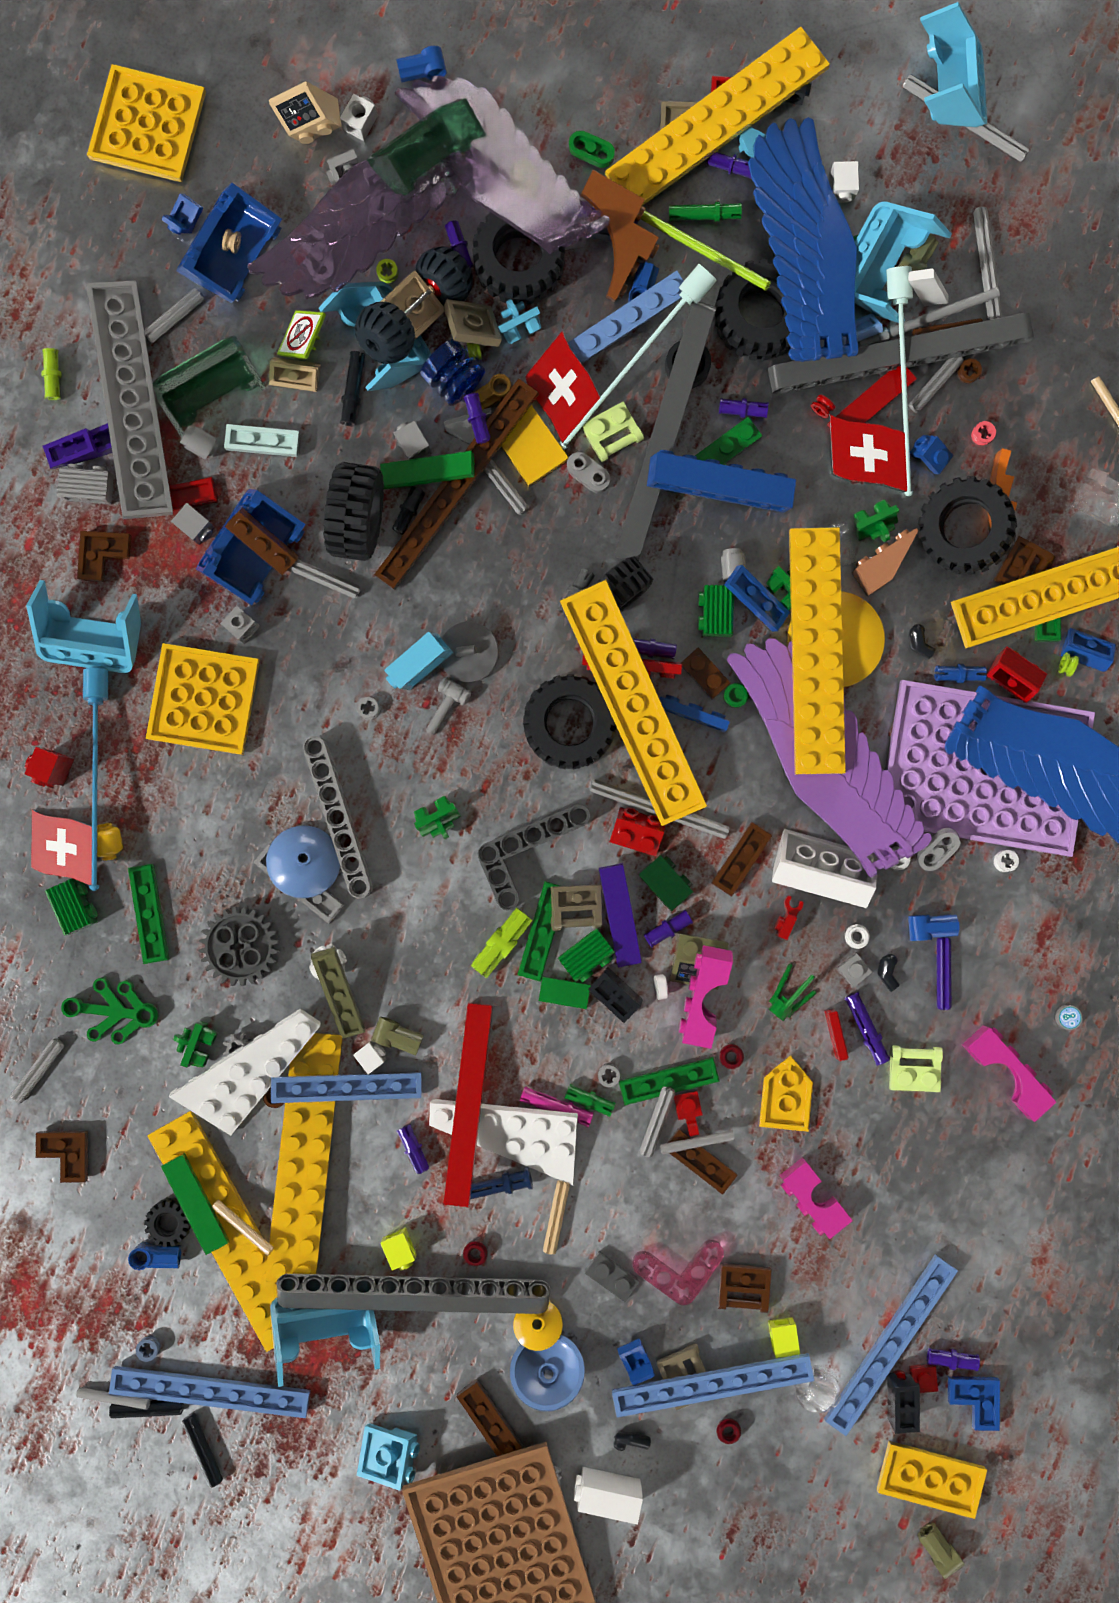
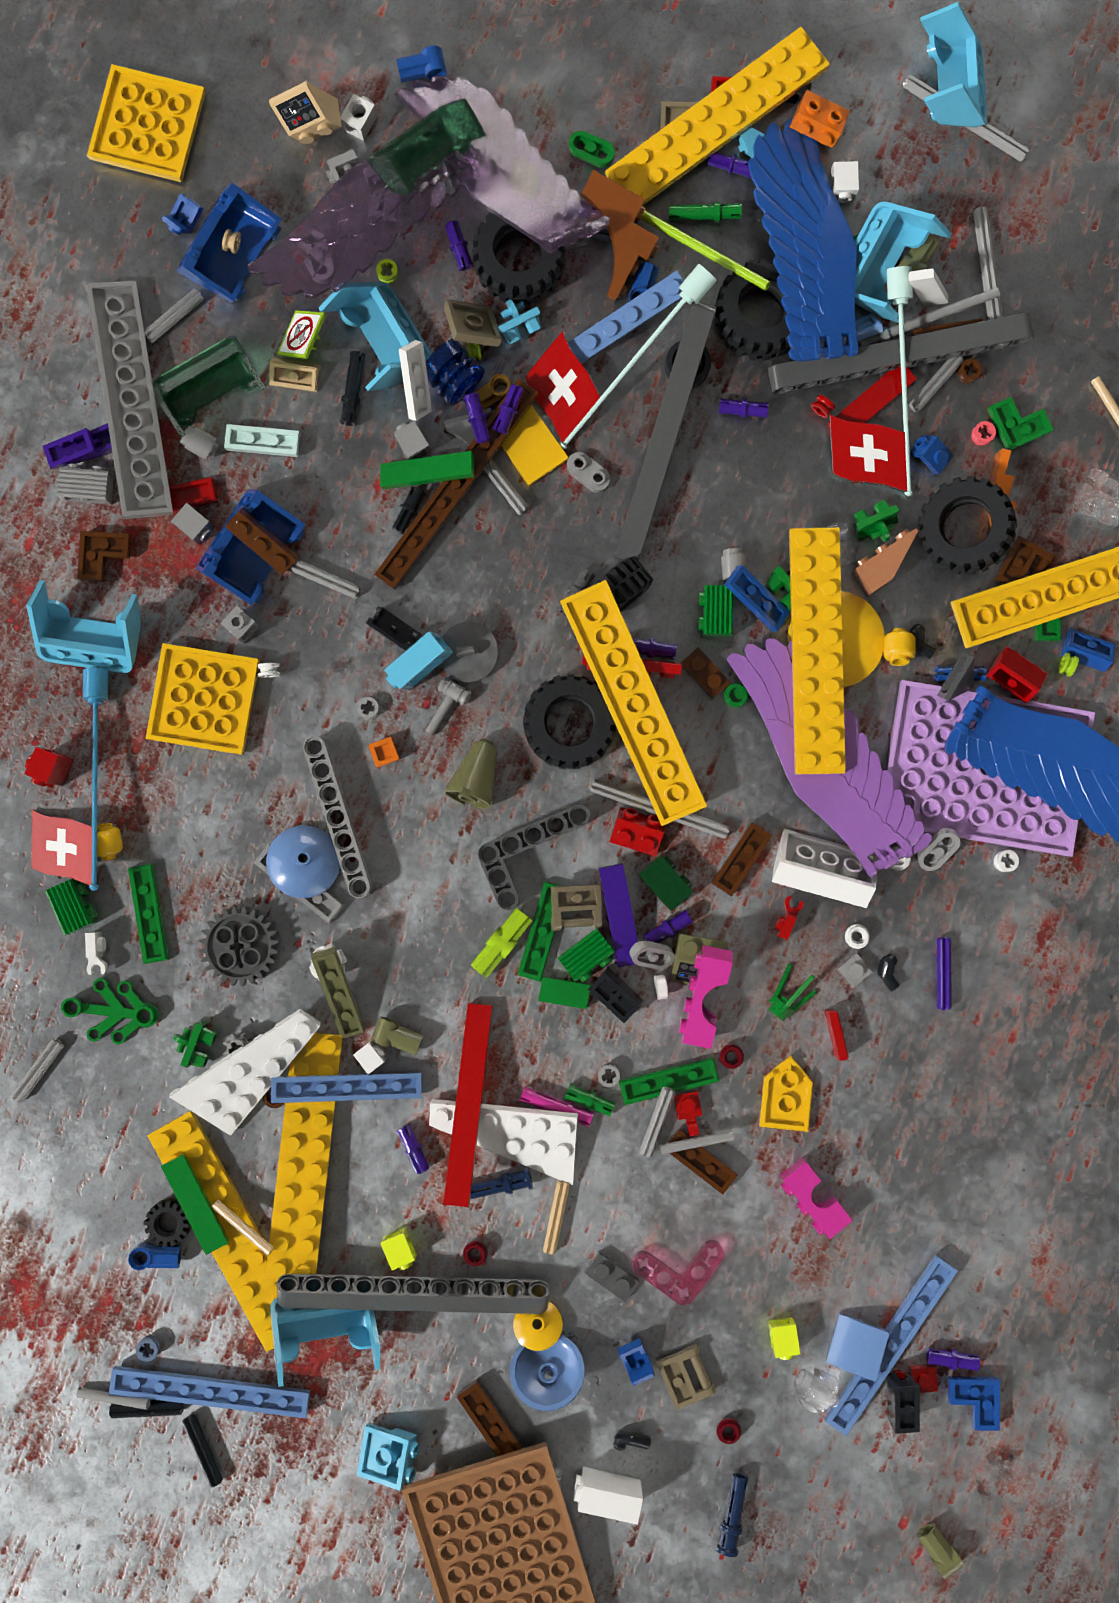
(51, 374): lime pin -> none
(70, 1148): reddish brown plate -> none
(95, 947): none -> white plate
(268, 670): none -> white bush
(353, 511): black tyre -> none
(384, 752): none -> orange plate
(391, 326): black plate -> none
(393, 629): none -> black hinge
(415, 380): none -> white plate
(439, 821): green hips -> none
(475, 776): none -> olive cone
(508, 409): none -> dark purple axle
(608, 425): yellowish green plate -> none
(652, 954): none -> light grey plate
(694, 713): blue plate -> none
(712, 1385): medium blue plate -> none
(720, 481): blue brick -> none
(731, 443): green plate -> none
(731, 1525): none -> dark blue pin
(744, 1280): reddish brown plate -> none
(819, 122): none -> orange brick
(857, 1347): none -> medium blue slope
(867, 1028): dark purple pin -> none
(899, 647): none -> yellow head
(915, 1076): yellowish green plate -> none
(928, 927): blue piece -> none
(931, 1479): yellow plate -> none
(960, 678): none -> dark grey slope
(1016, 430): none -> green plate
(1029, 1095): dark pink arch -> none
(1068, 1017): tile -> none

